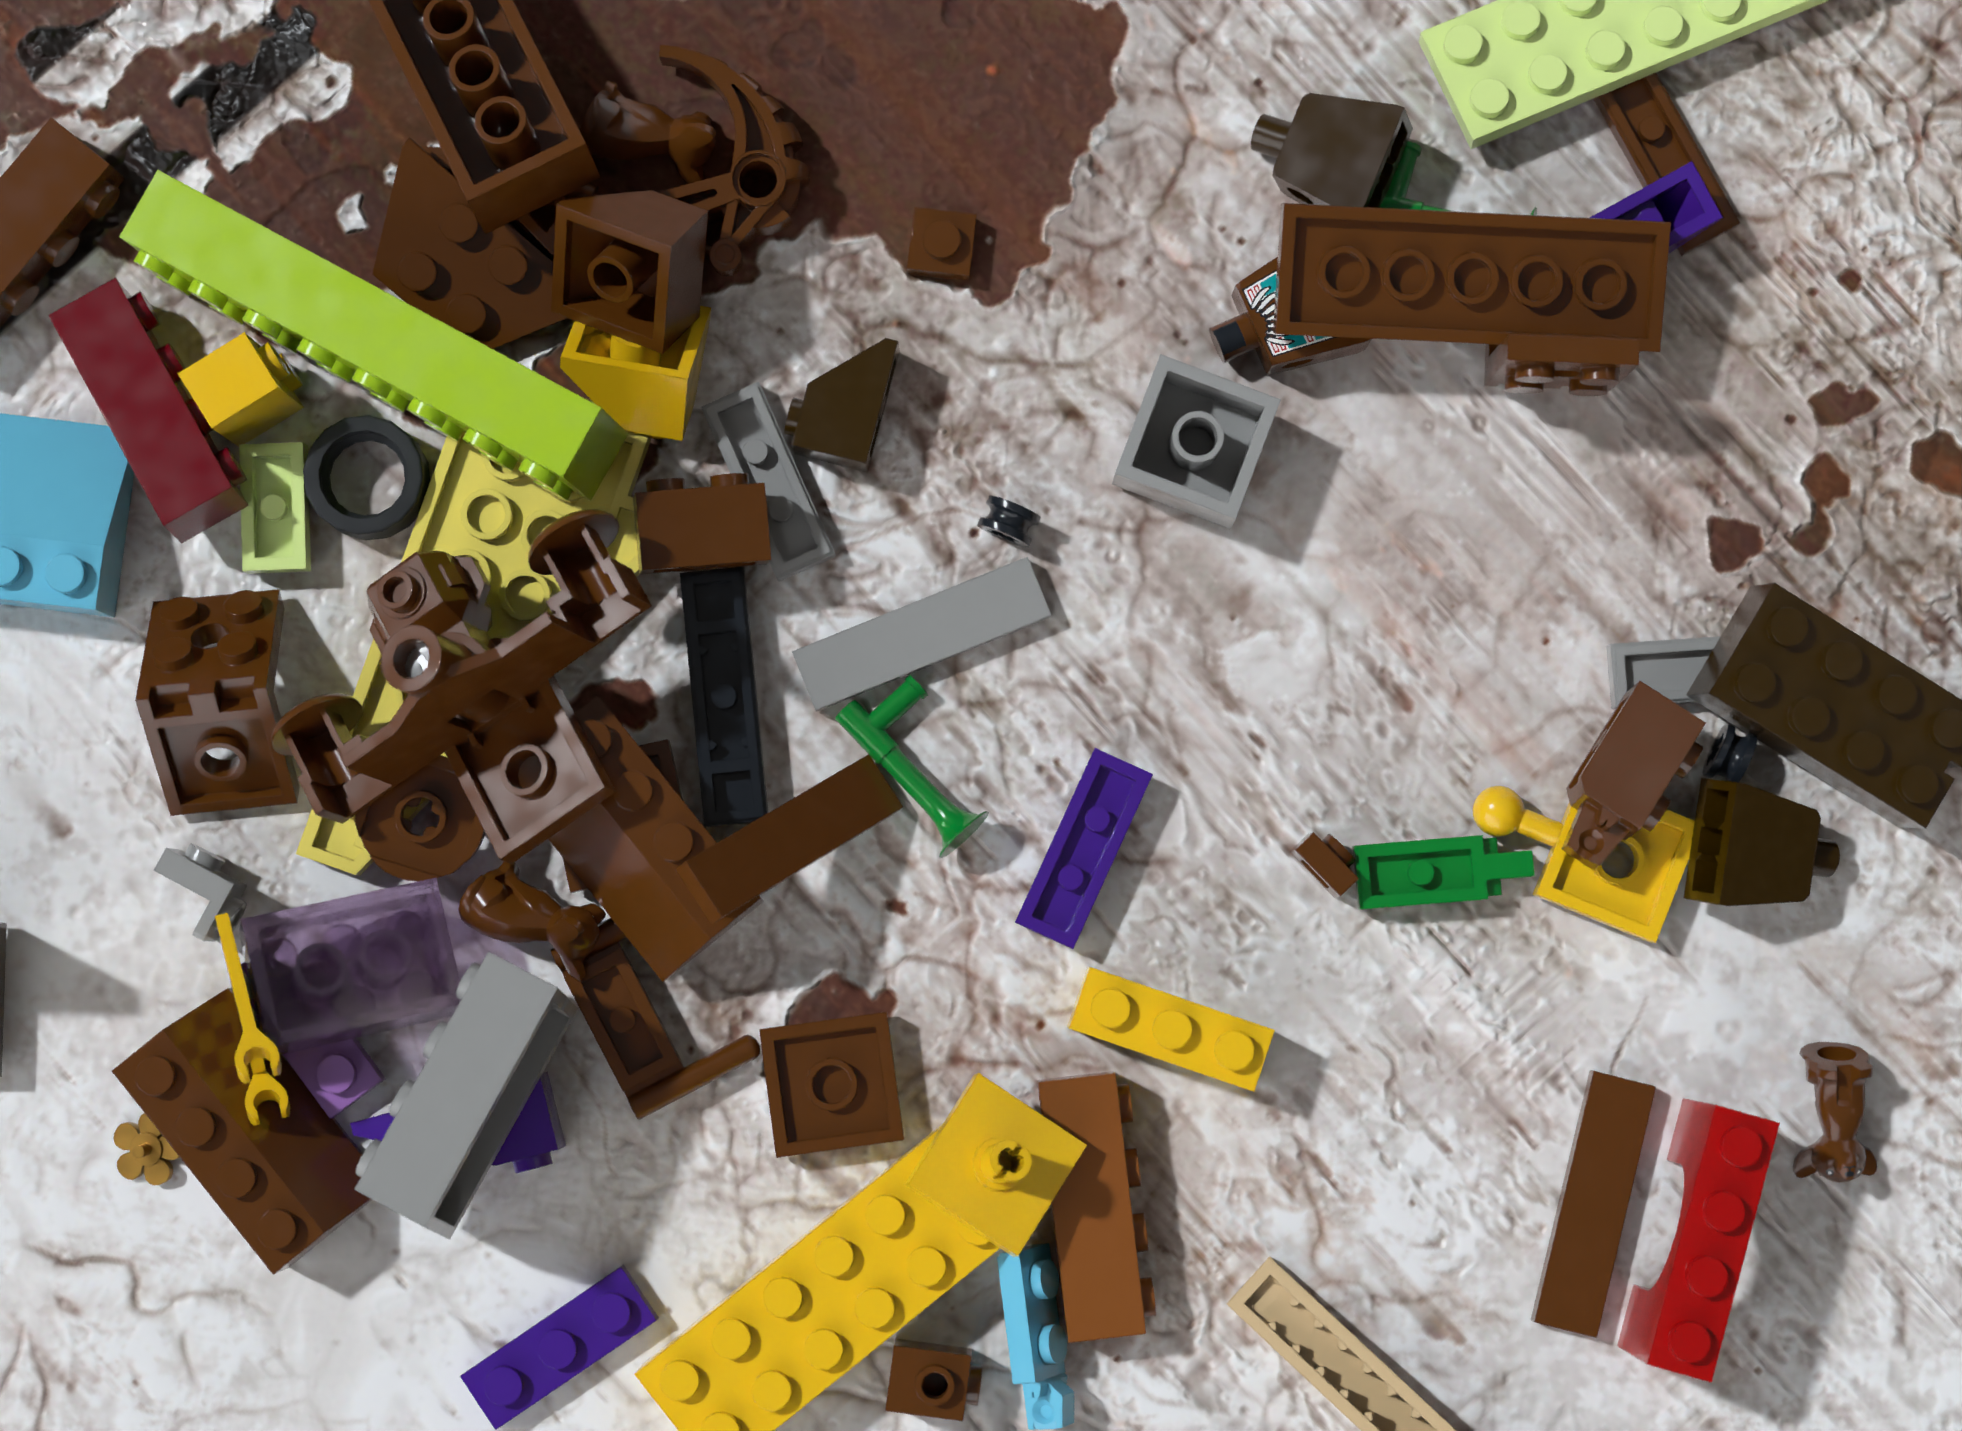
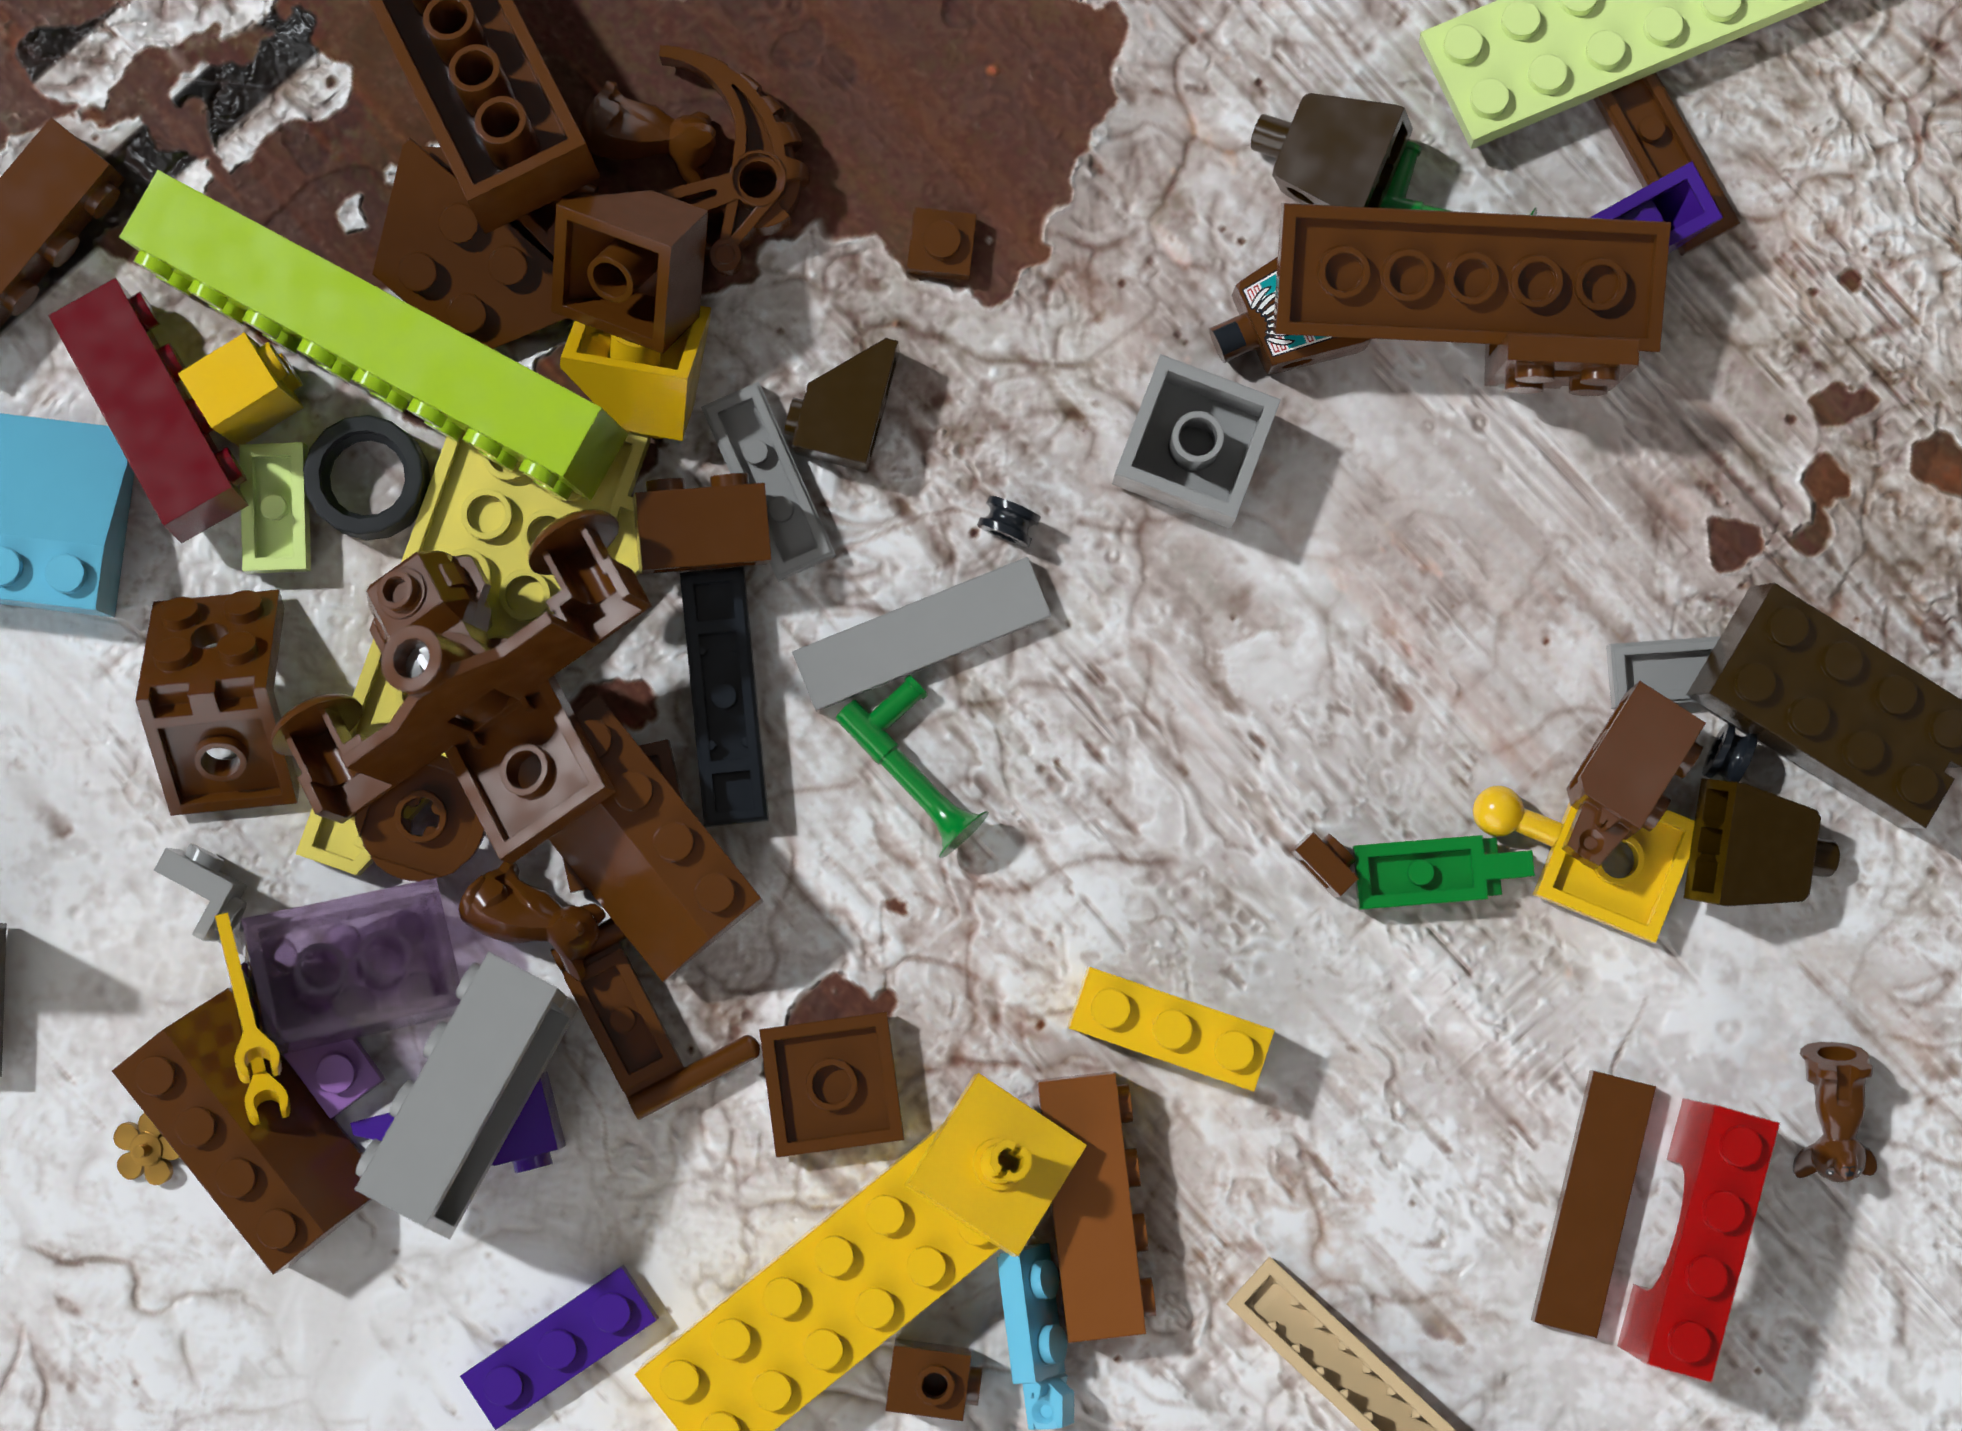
(788, 839): reddish brown tile -> none
(1083, 848): dark purple plate -> none

